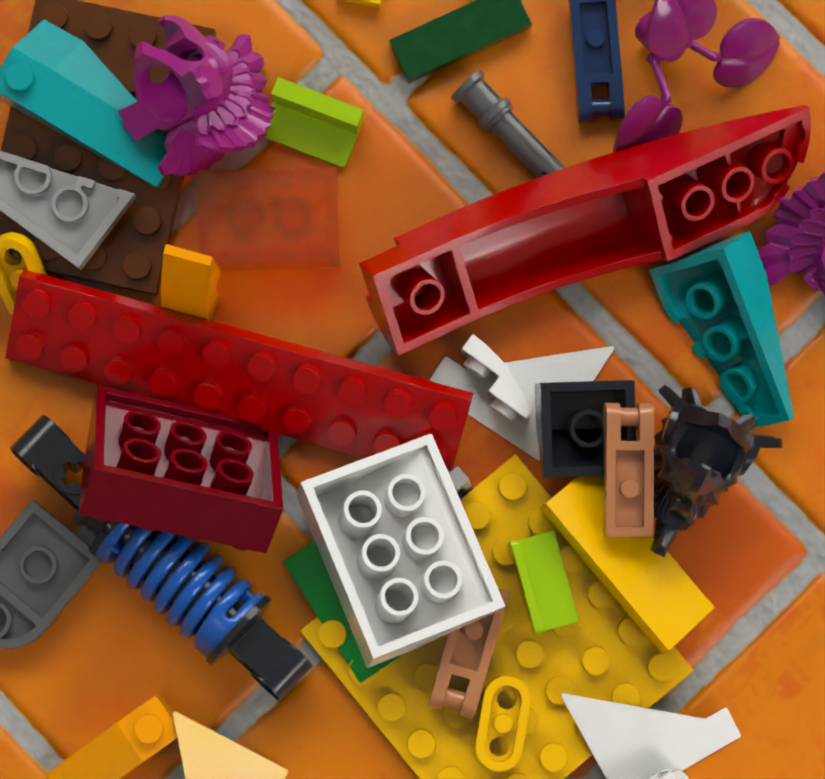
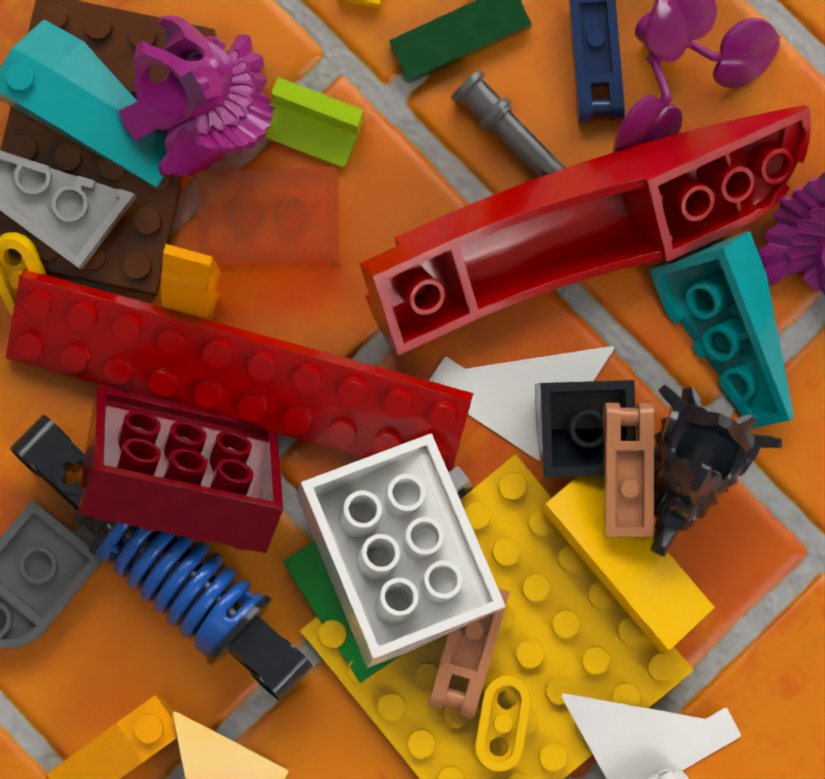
(506, 391): white slope -> none
(543, 582): lime panel -> none

